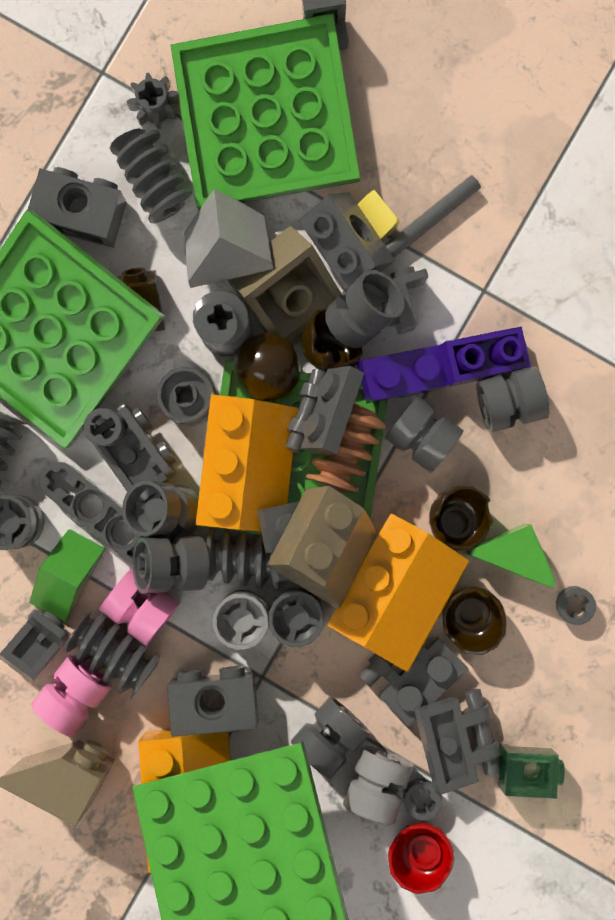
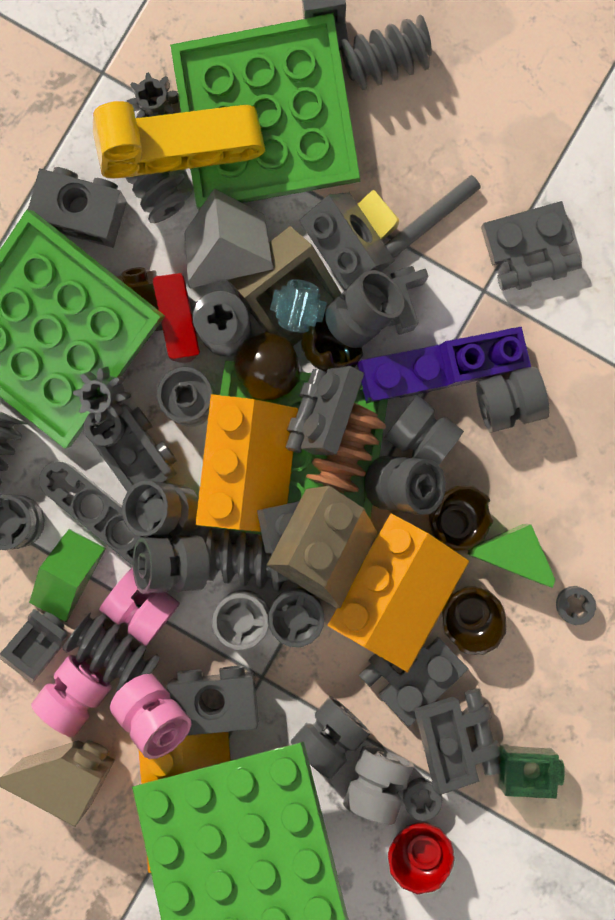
(96, 403): none -> dark grey gear
(150, 716): none -> bright pink wheel
(173, 141): none -> yellow beam
(178, 320): none -> red slope
(298, 305): none -> clear light blue gear
(387, 51): none -> dark grey piece
(405, 484): none -> dark grey wheel
(527, 234): none -> dark grey plate

